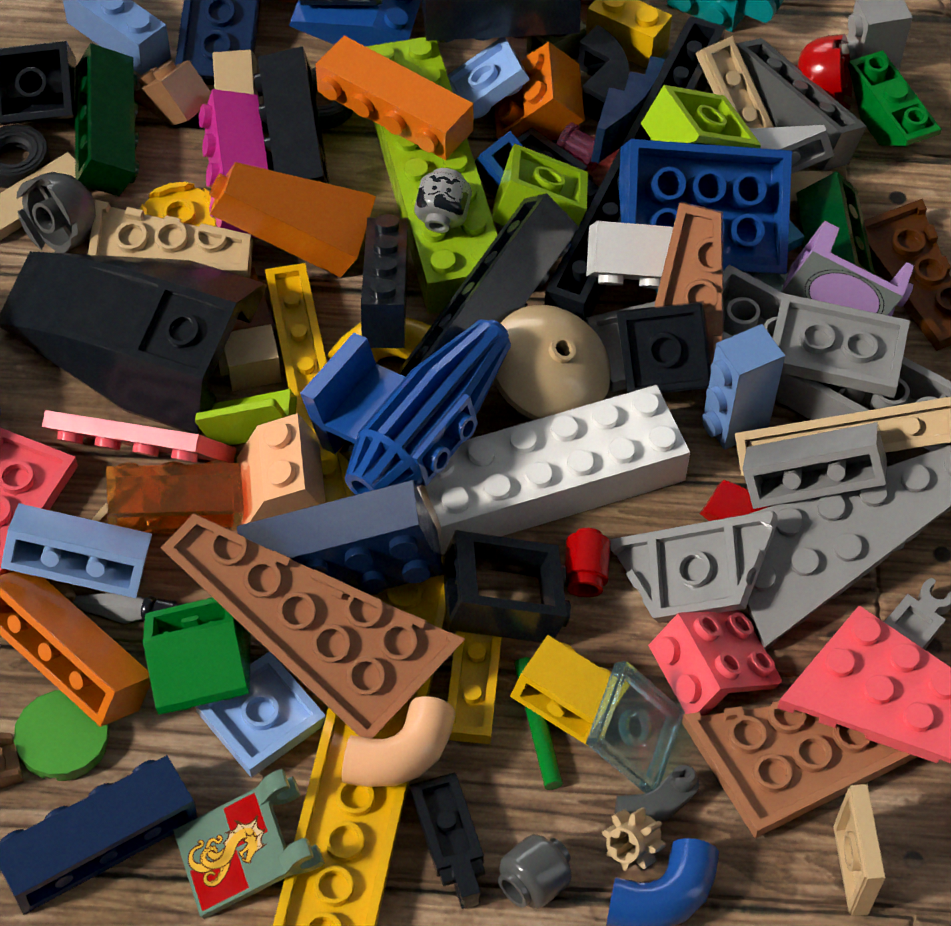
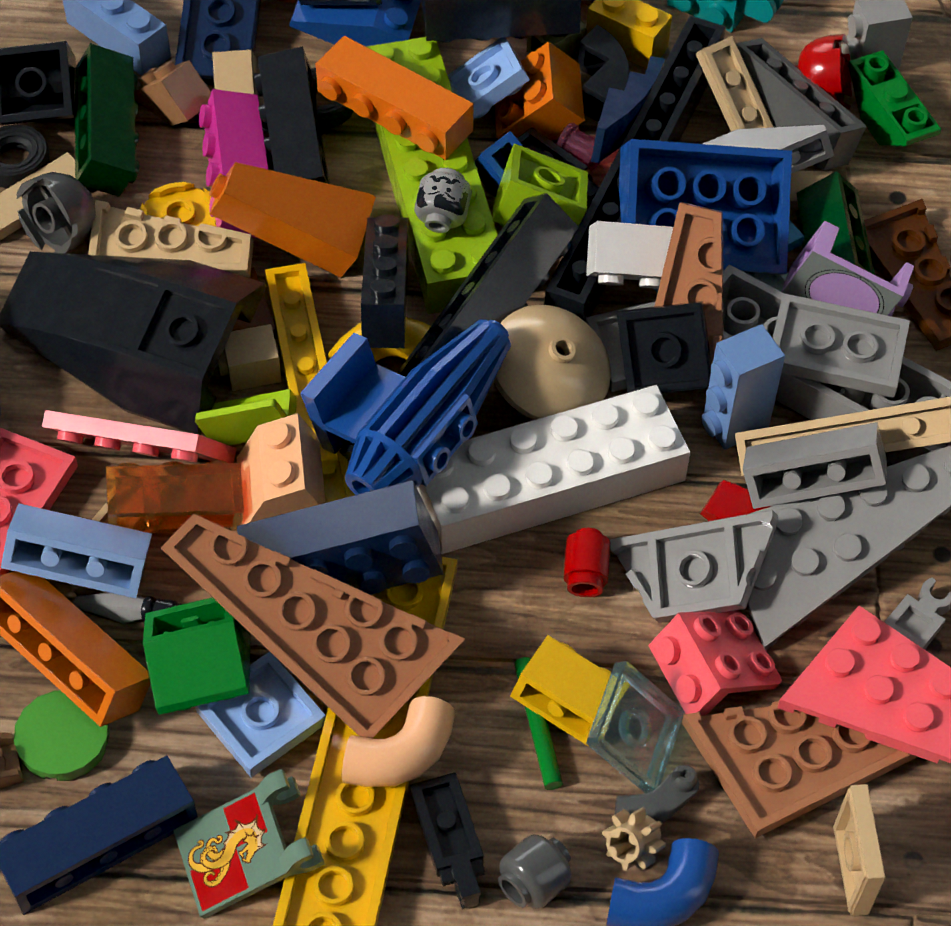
(474, 687): yellow plate -> none
(497, 616): black window -> none
(697, 119): lime slope -> none

